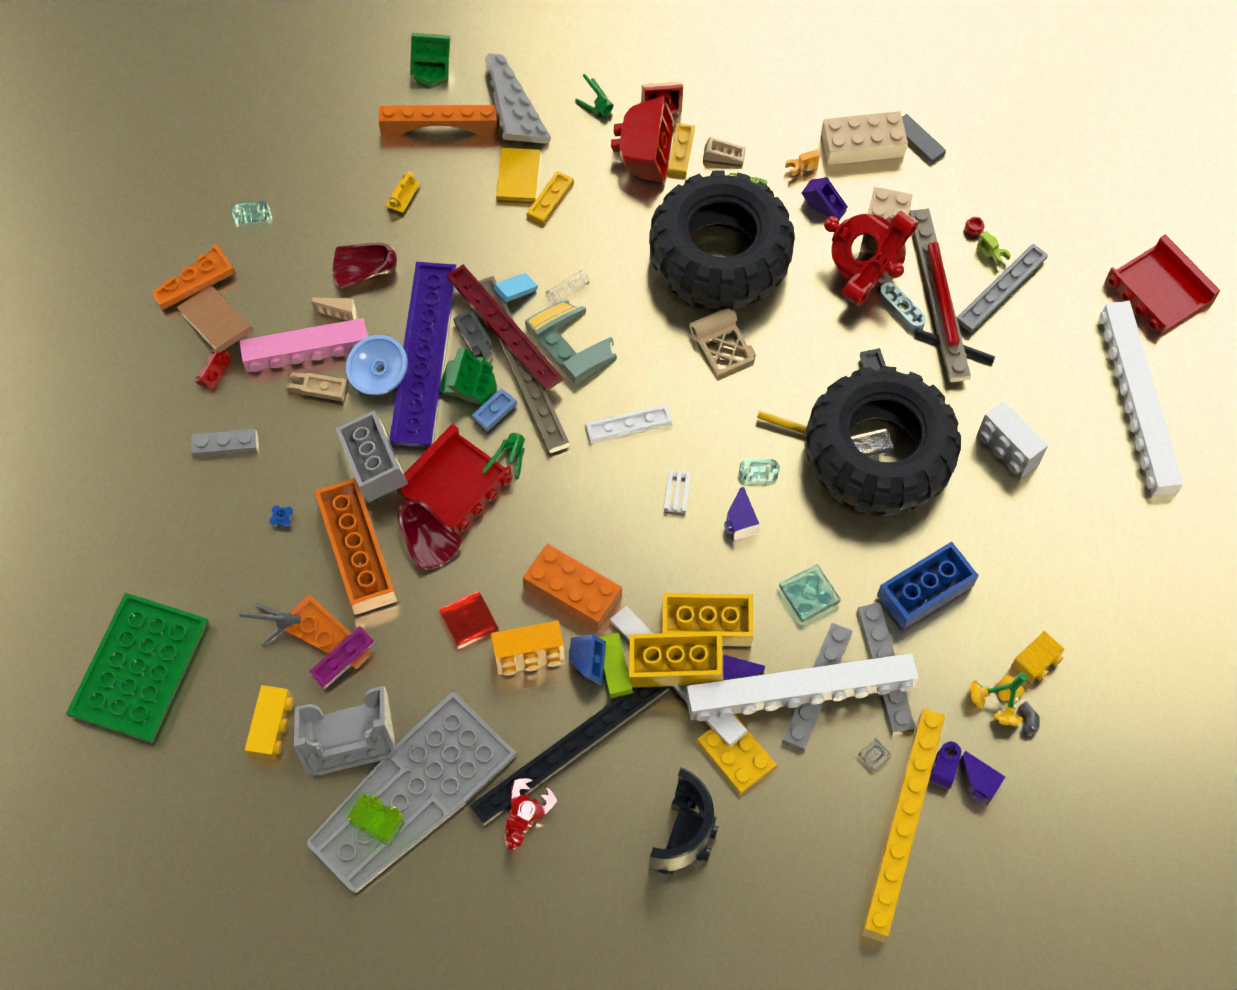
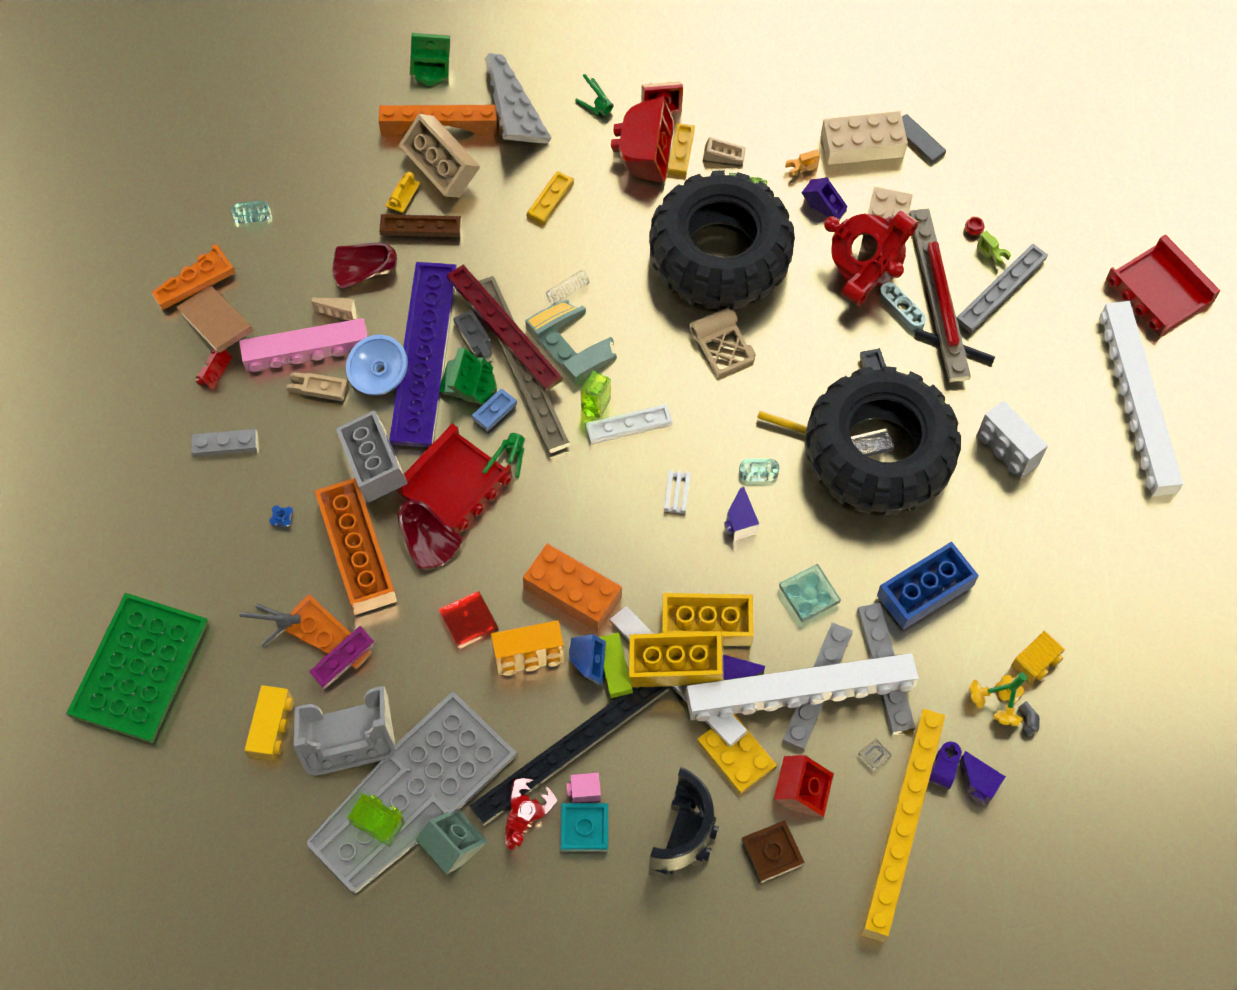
(420, 225): none -> reddish brown plate
(439, 155): none -> tan brick
(451, 840): none -> sand green slope
(515, 287): medium azure tile -> none
(518, 175): yellow tile -> none
(584, 788): none -> bright pink brick
(584, 827): none -> teal plate
(595, 394): none -> clear neon green brick
(773, 851): none -> reddish brown plate
(803, 785): none -> red slope

